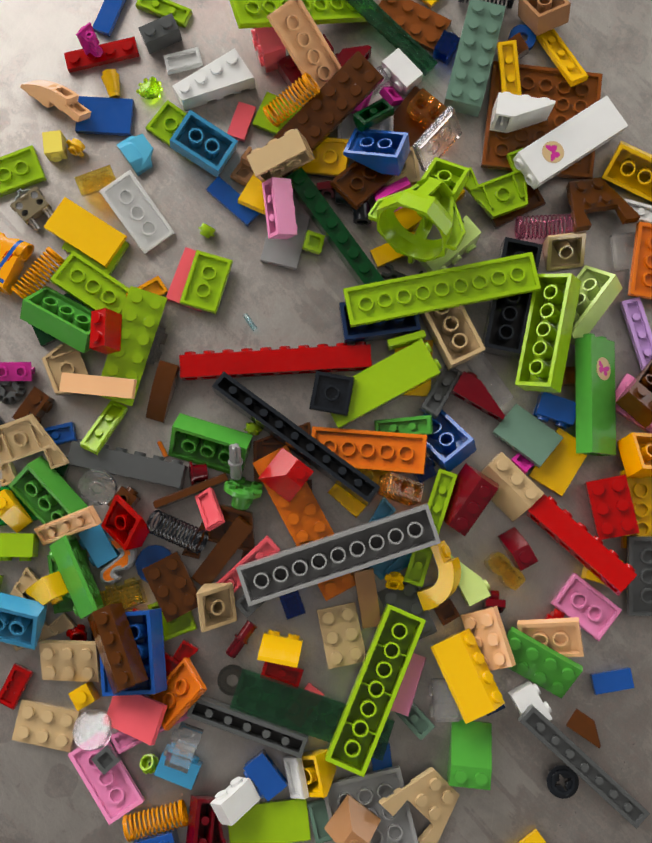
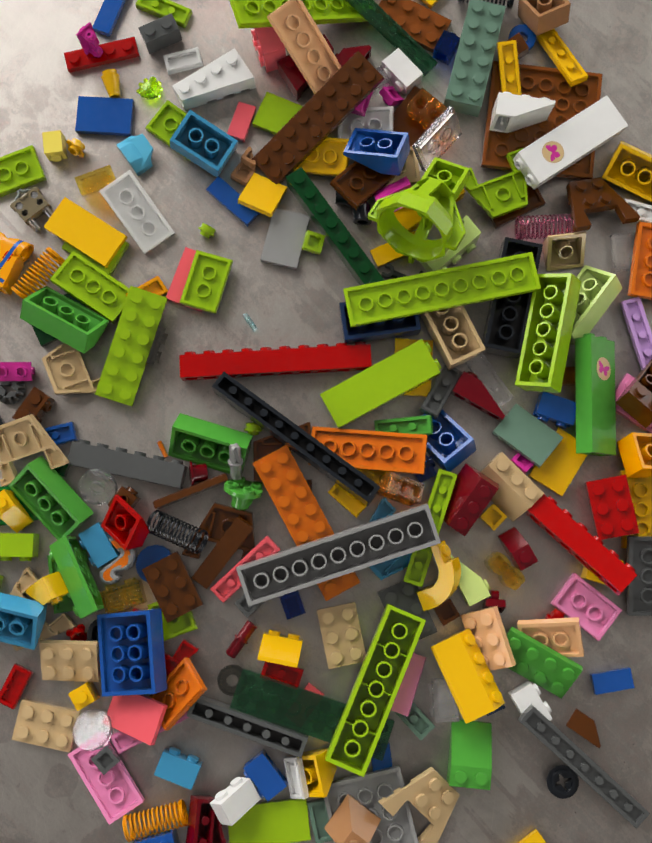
(57, 95): light nougat slope -> none
(68, 525): light nougat tile -> none
(98, 385): light nougat tile -> none
(104, 427): lime tile -> none
(105, 331): red brick -> none
(117, 647): reddish brown slope -> none
(145, 763): lime plate -> none
(162, 391): reddish brown slope -> none
(183, 747): clear brick -> none
(209, 509): coral tile -> none
(216, 605): tan slope -> none
(279, 208): bright pink brick -> none
(280, 156): tan brick -> none
(286, 474): red slope -> none
(309, 86): light orange piece -> none
(325, 187): dark red tile -> none
(332, 393): black tile -> none
(367, 597): medium nougat tile -> none
(372, 115): dark green brick -> none
(394, 581): yellow plate -> none
(405, 340): lime tile -> none
(493, 516): none -> yellow plate

